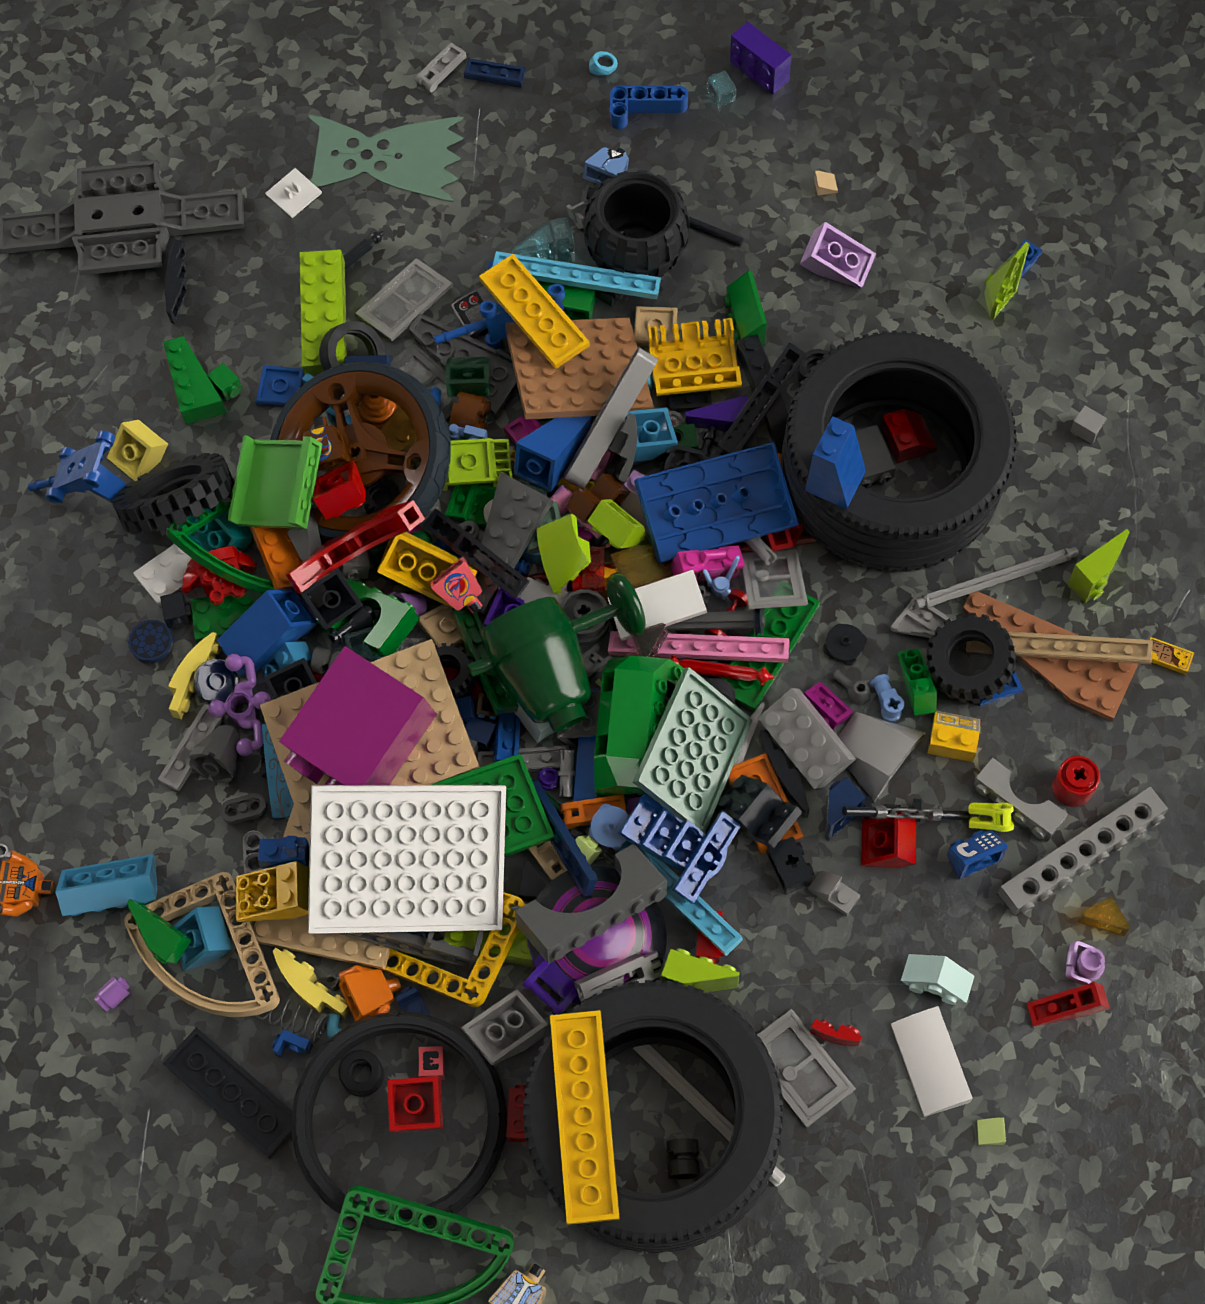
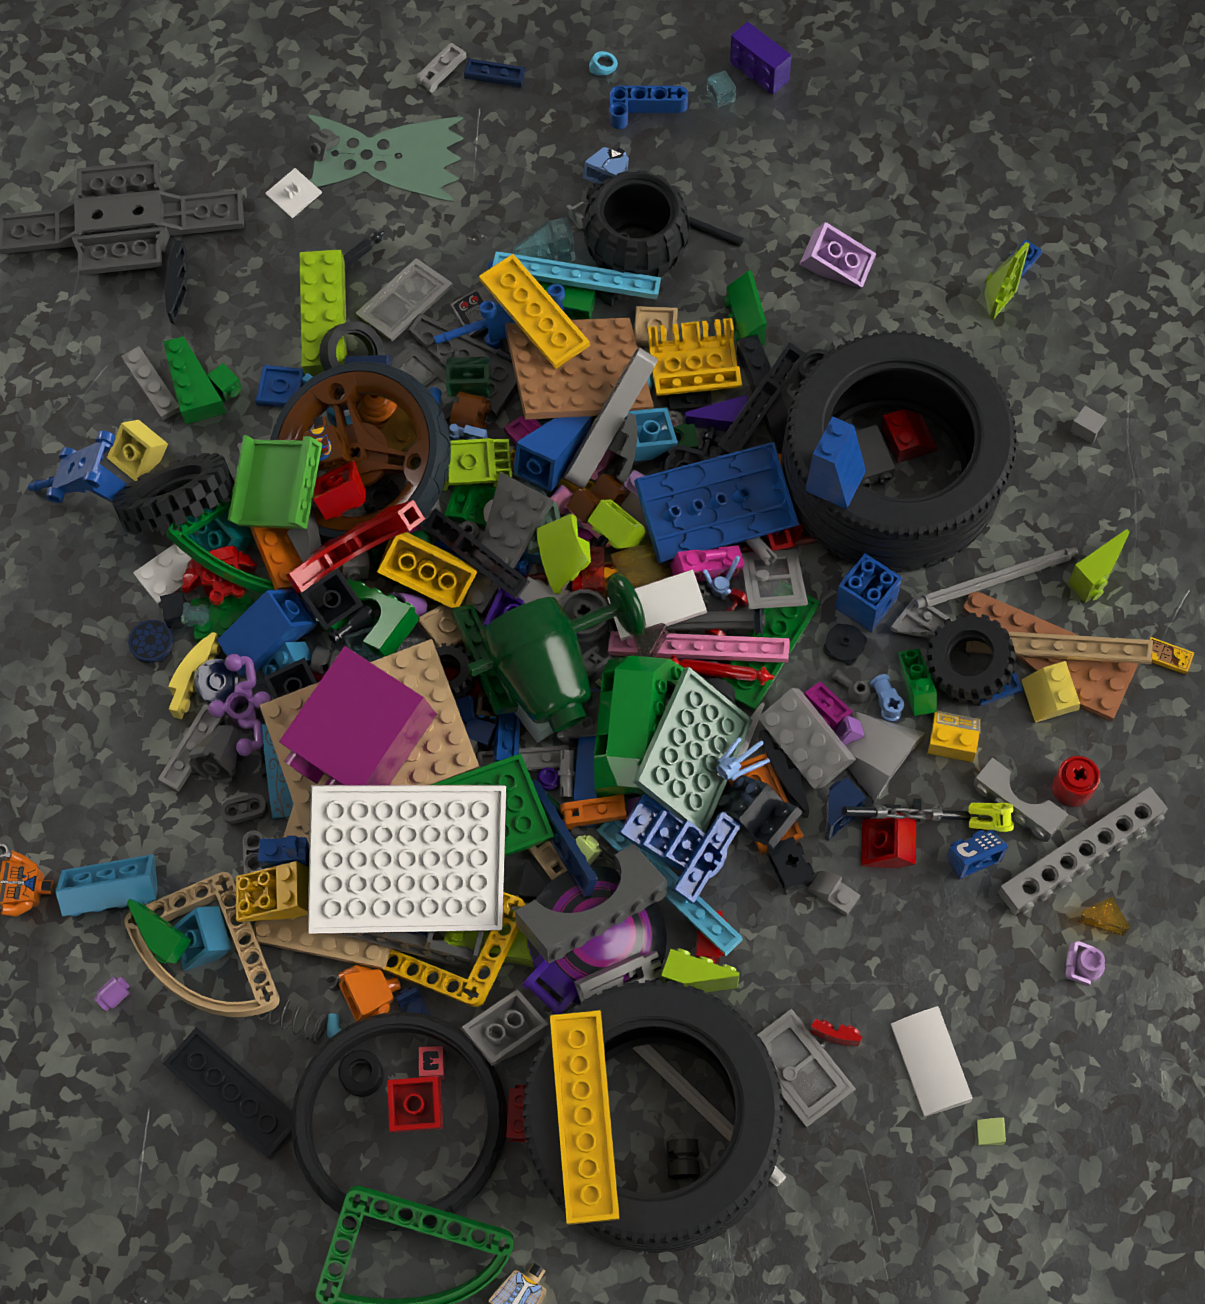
(151, 383): none -> light grey plate
(195, 614): none -> clear light blue brick
(296, 1043): blue bracket -> none
(302, 981): light yellow slope -> none
(320, 142): none -> dark grey bracket
(458, 586): coral torso -> none
(607, 824): medium blue piece -> none
(729, 767): none -> light blue plant
(825, 183): tan slope -> none
(849, 730): none -> medium lavender slope
(868, 592): none -> blue brick
(938, 976): light aqua brick -> none
(1050, 692): none -> light yellow slope
(1068, 1004): red slope -> none

